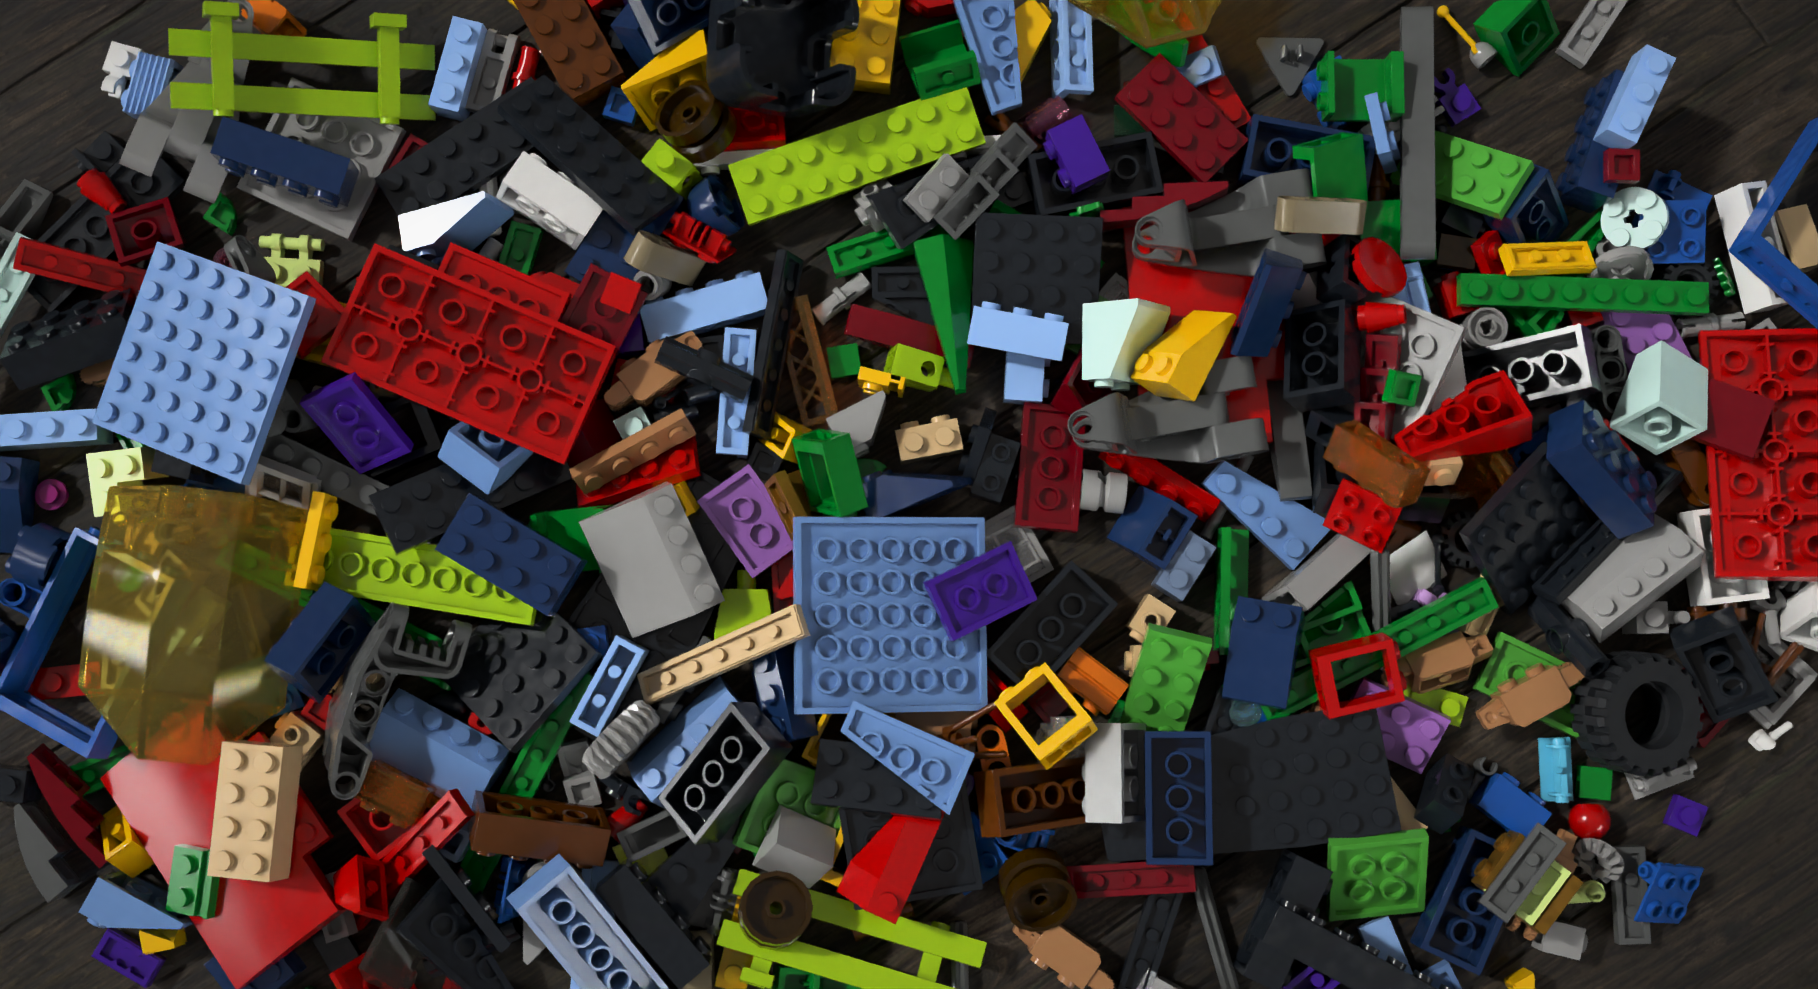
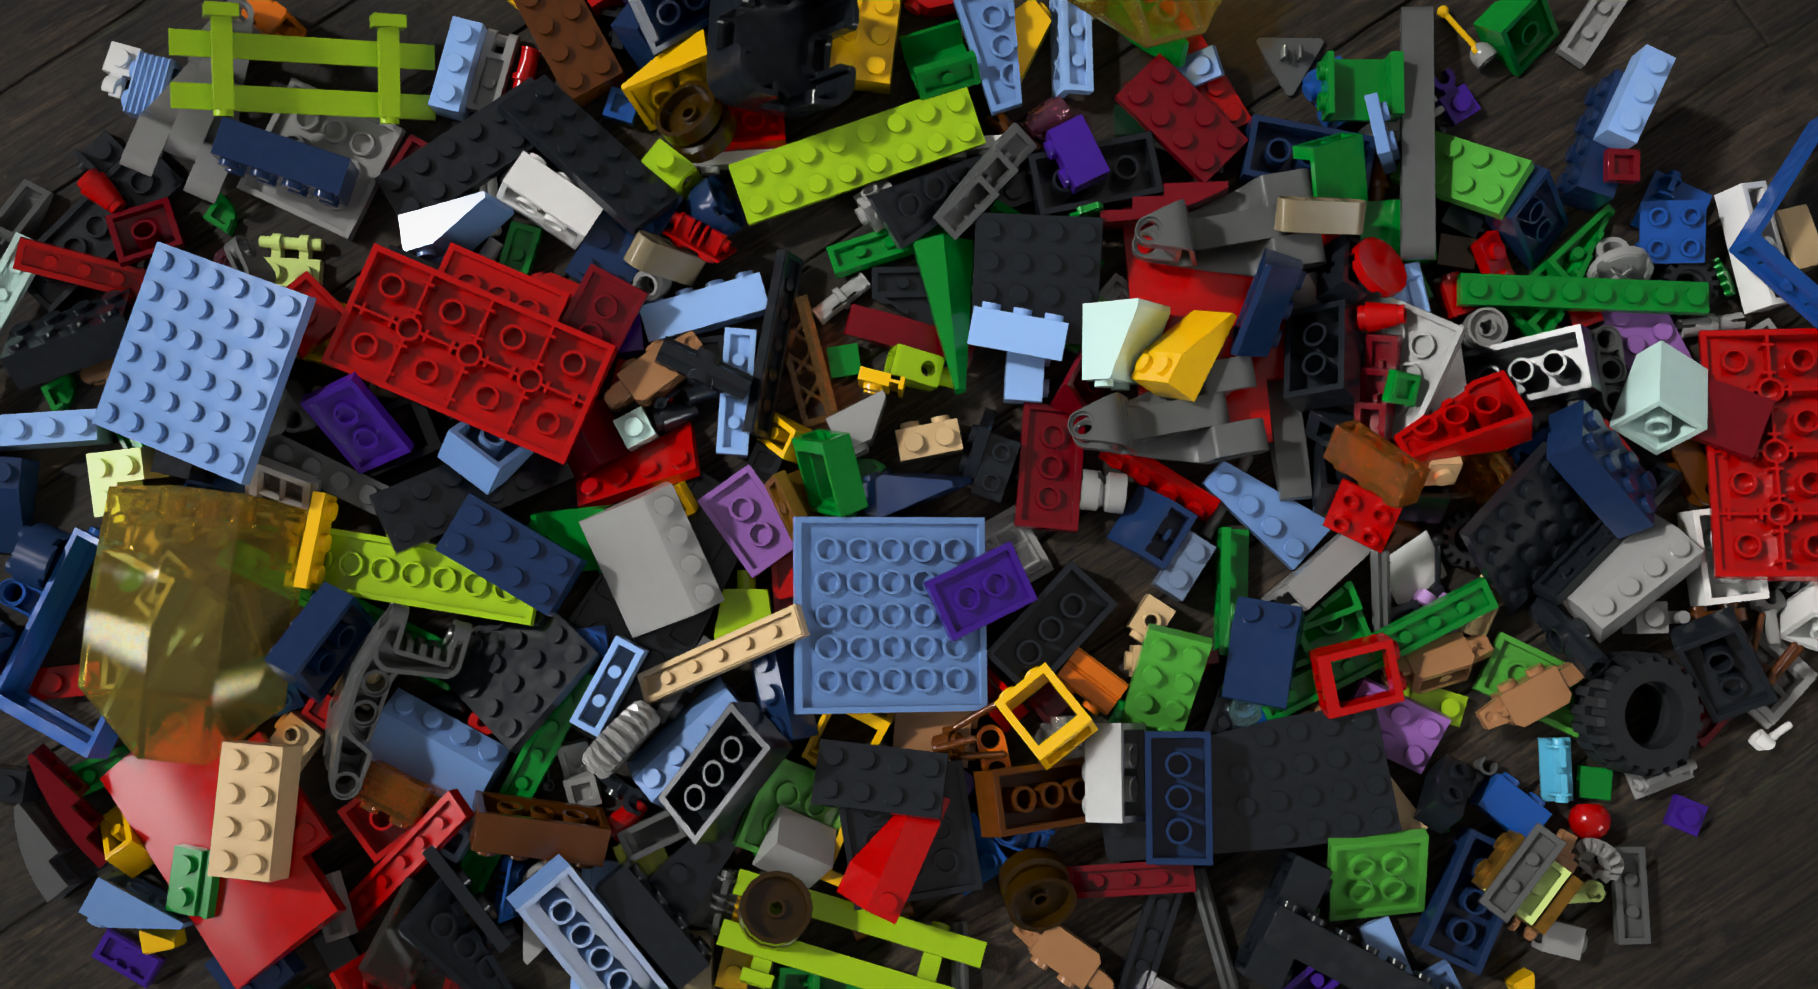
(51, 494): magenta plate -> none
(362, 887): red slope -> none
(621, 292): red tile -> none
(632, 451): medium nougat plate -> none
(917, 757): medium blue wing -> none
(936, 187): light grey plate -> none
(1547, 258): yellow tile -> none
(1643, 202): light aqua plate -> none
(1667, 892): blue hinge -> none

